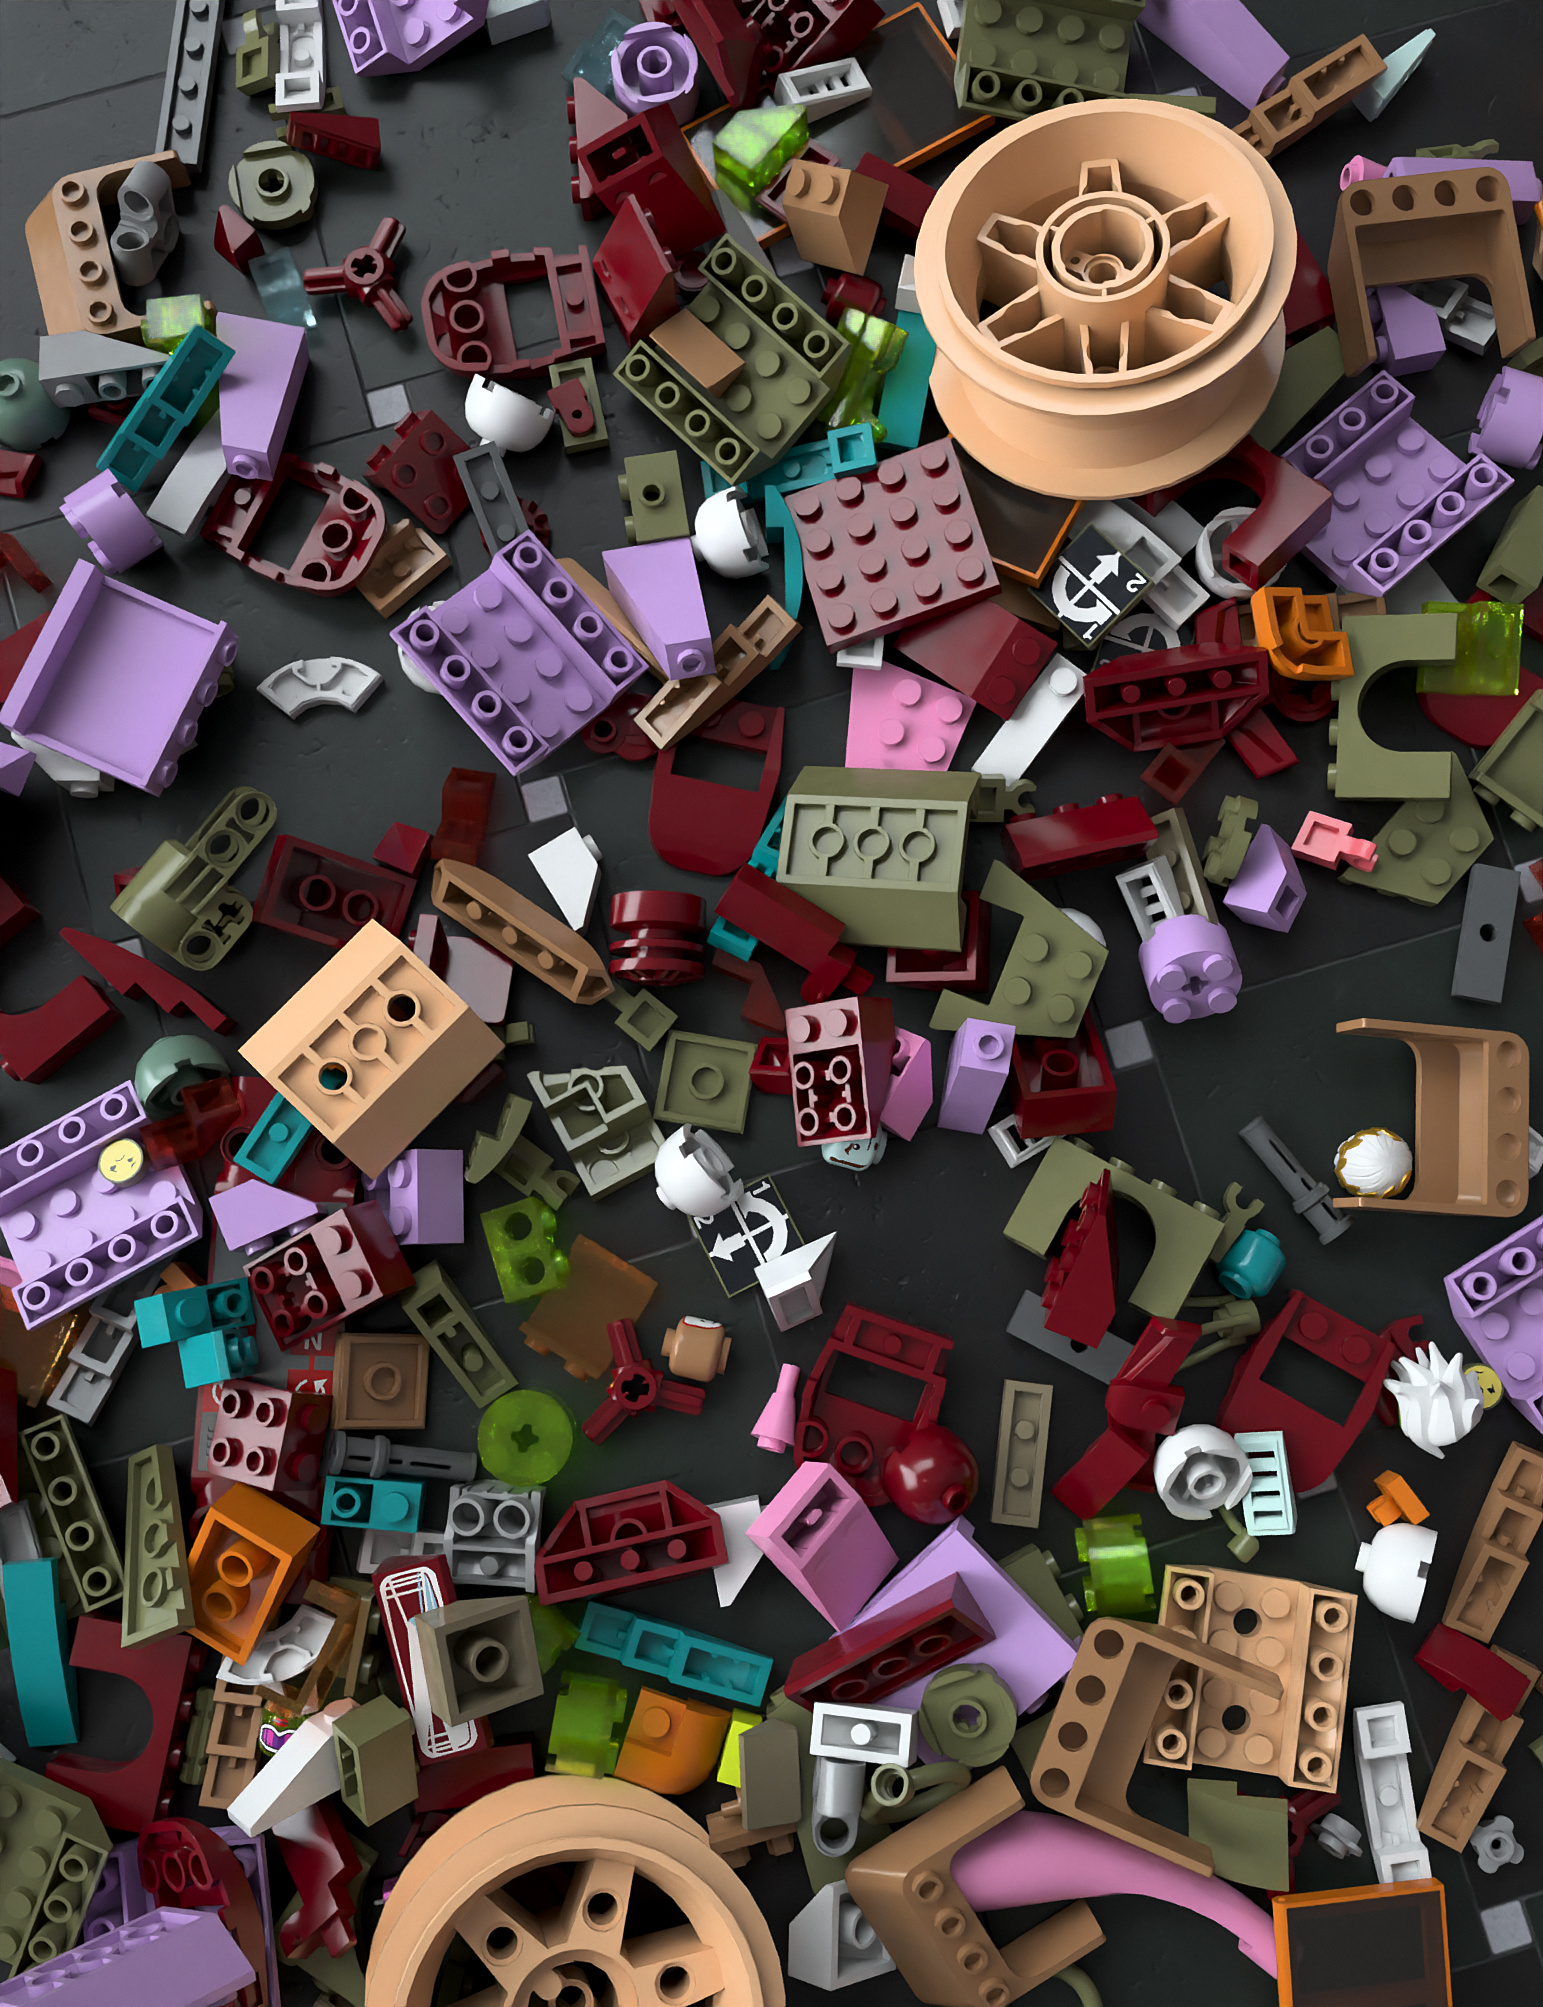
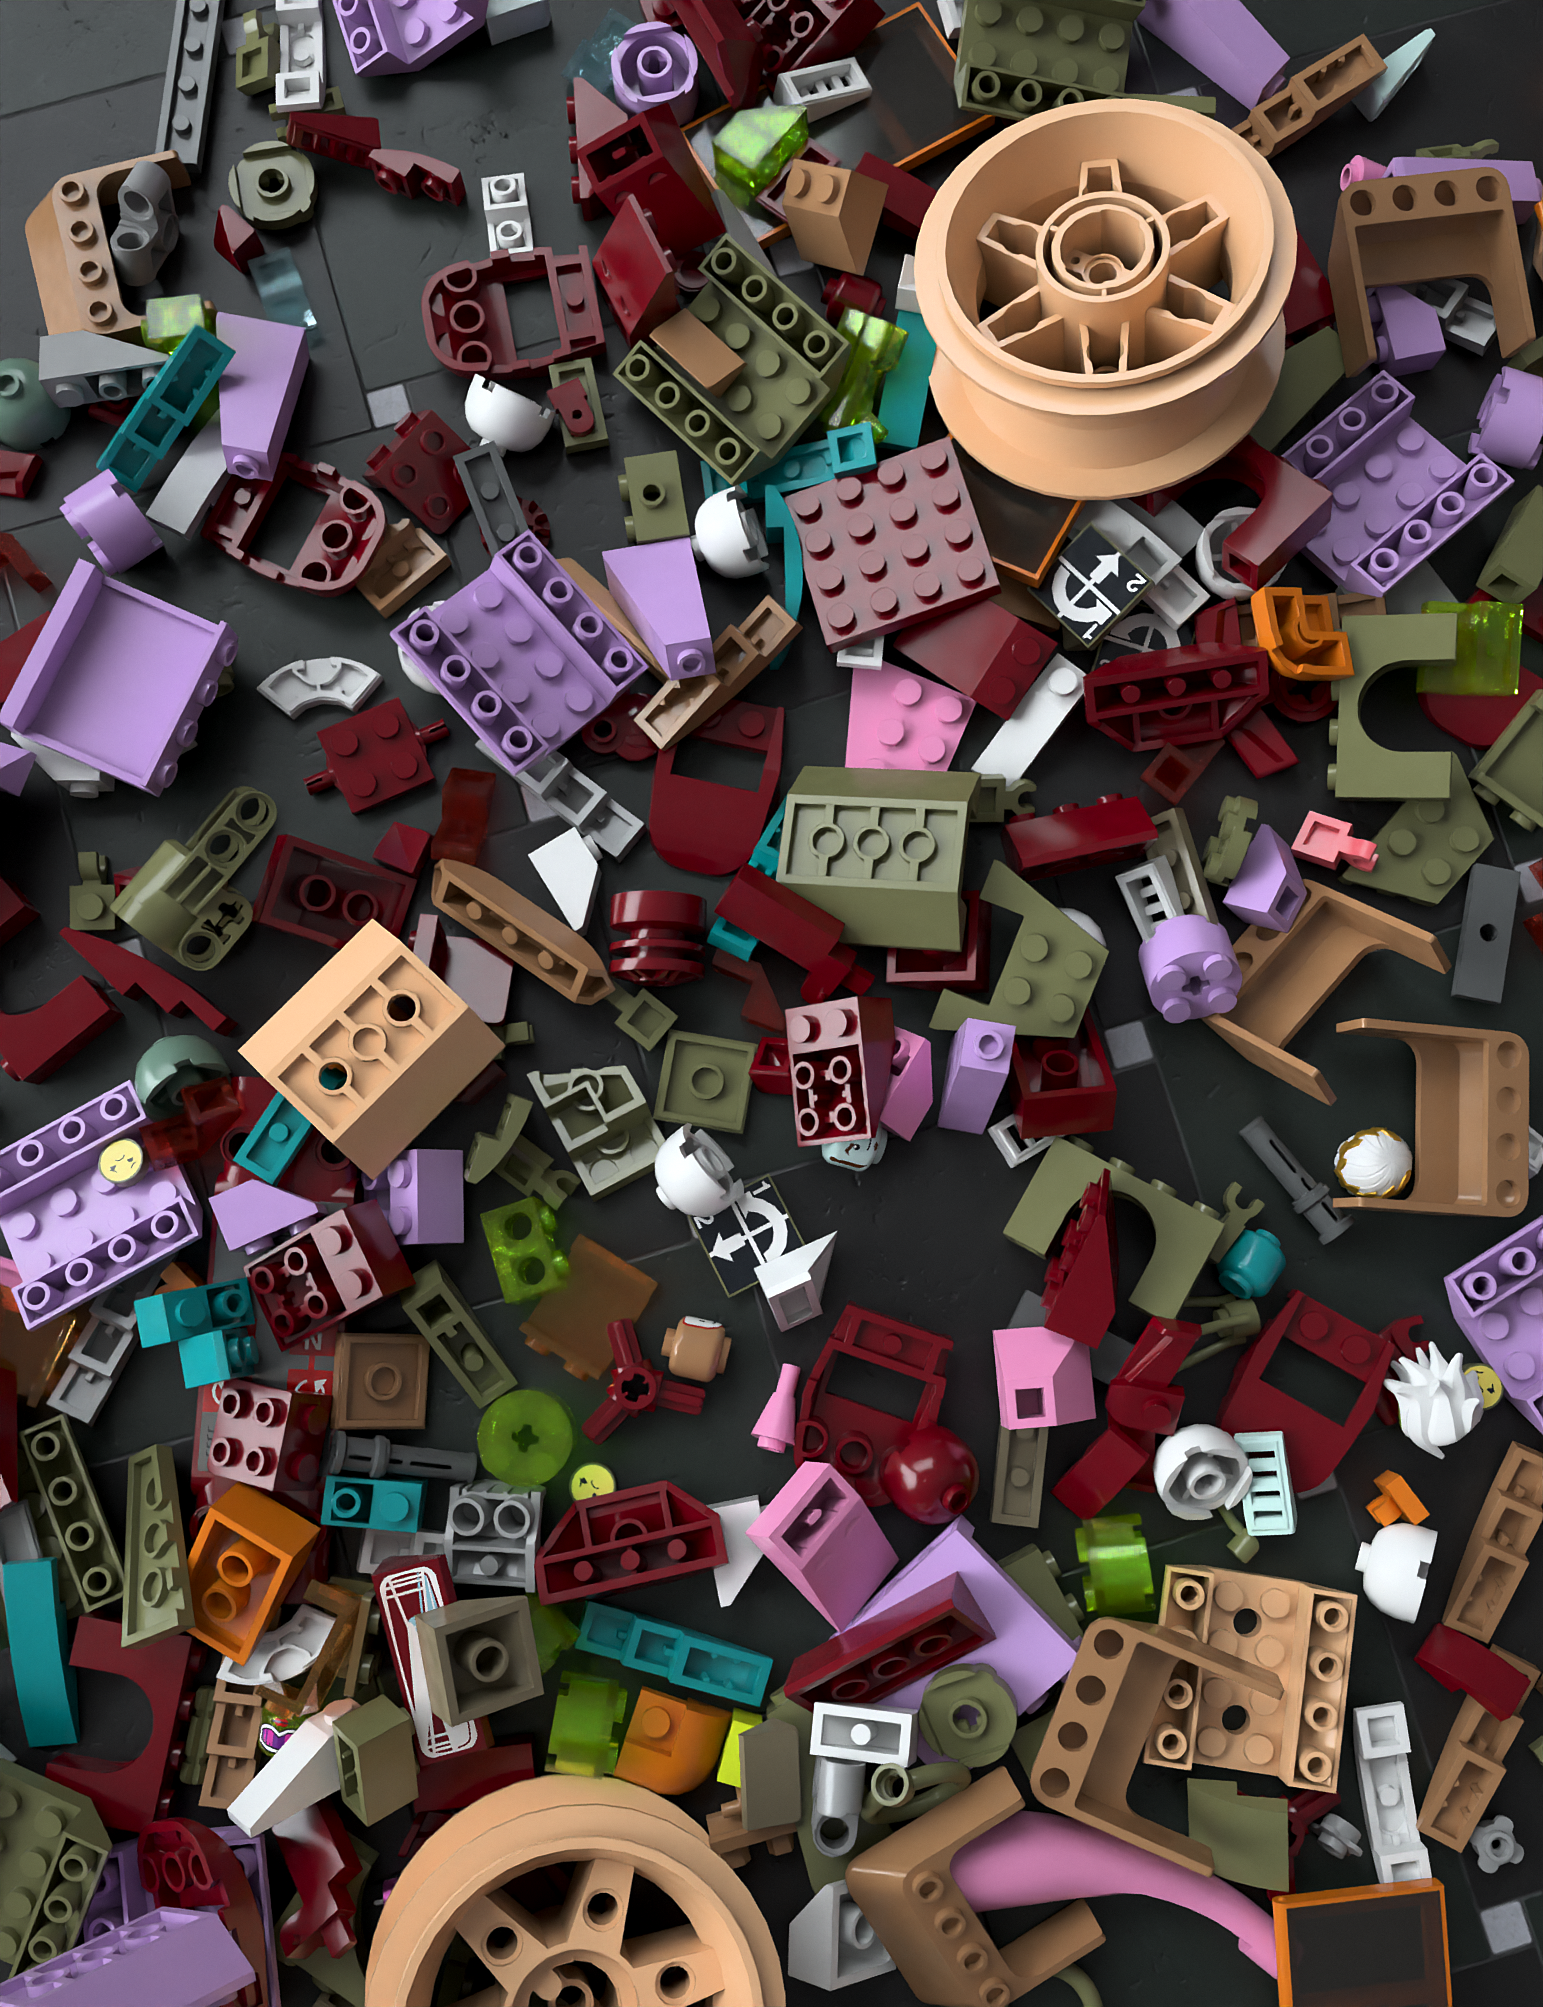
(92, 900): none -> olive plate
(367, 276): dark red bush -> none
(376, 756): none -> dark red plate
(410, 171): none -> dark red slope
(507, 213): none -> white slope
(579, 802): none -> light grey slope
(592, 1480): none -> light yellow tile
(1042, 1378): none -> bright pink slope
(1297, 971): none -> medium nougat windscreen

